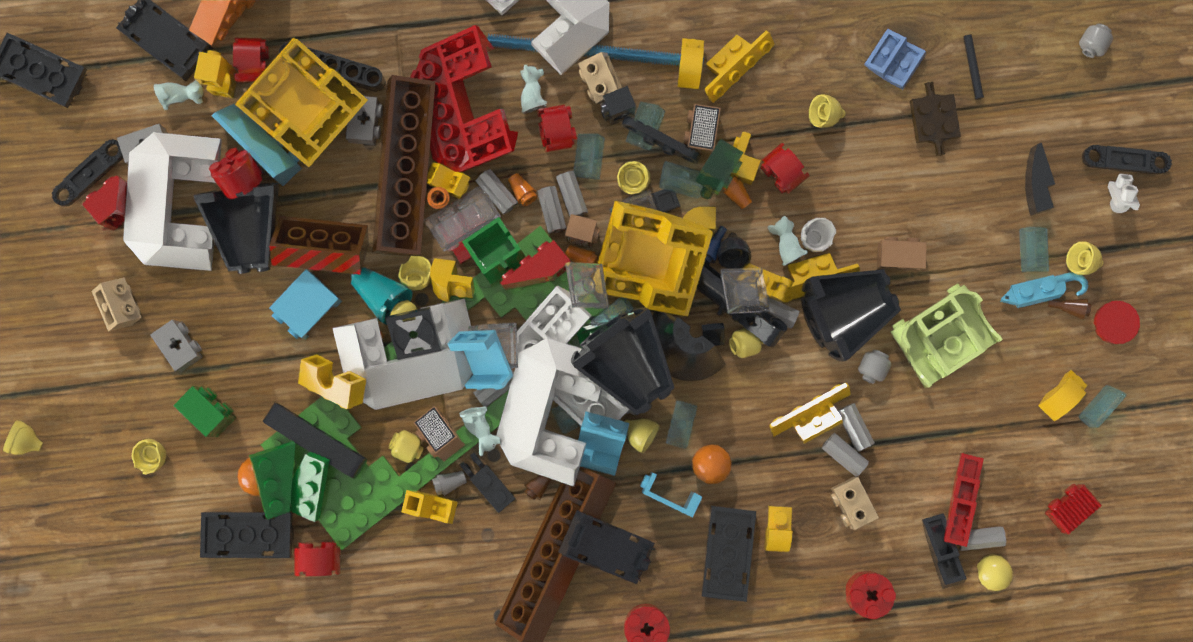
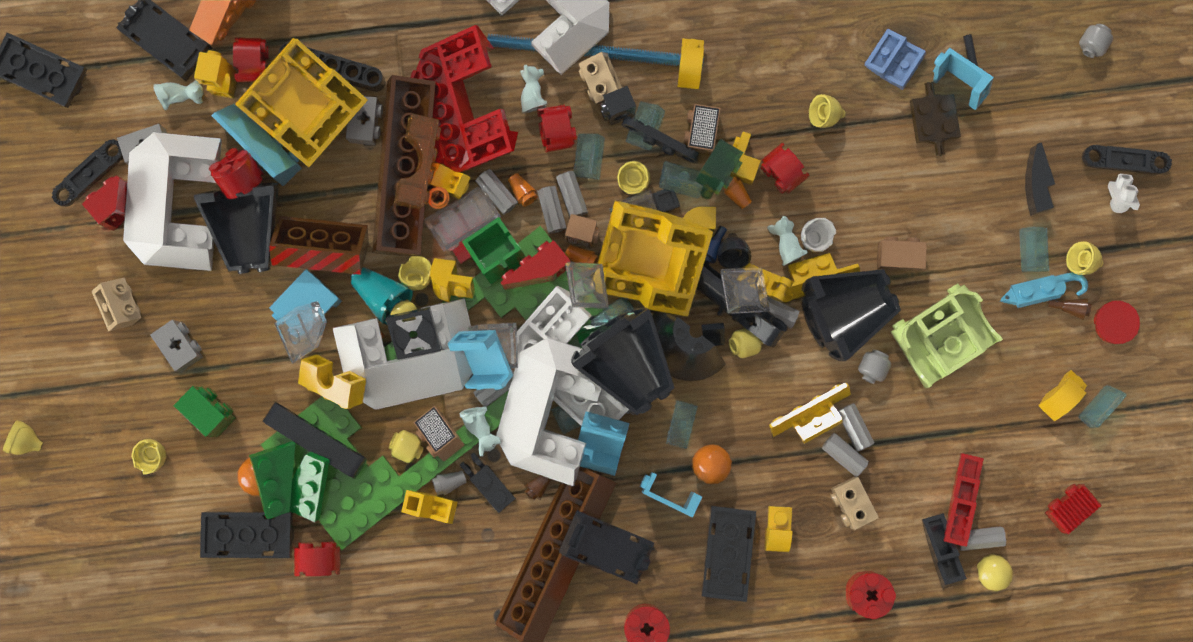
(301, 330): none -> clear slope
(421, 134): none -> clear orange arch
(641, 433): light yellow helmet -> none
(734, 62): yellow bracket -> none
(965, 71): none -> medium azure panel

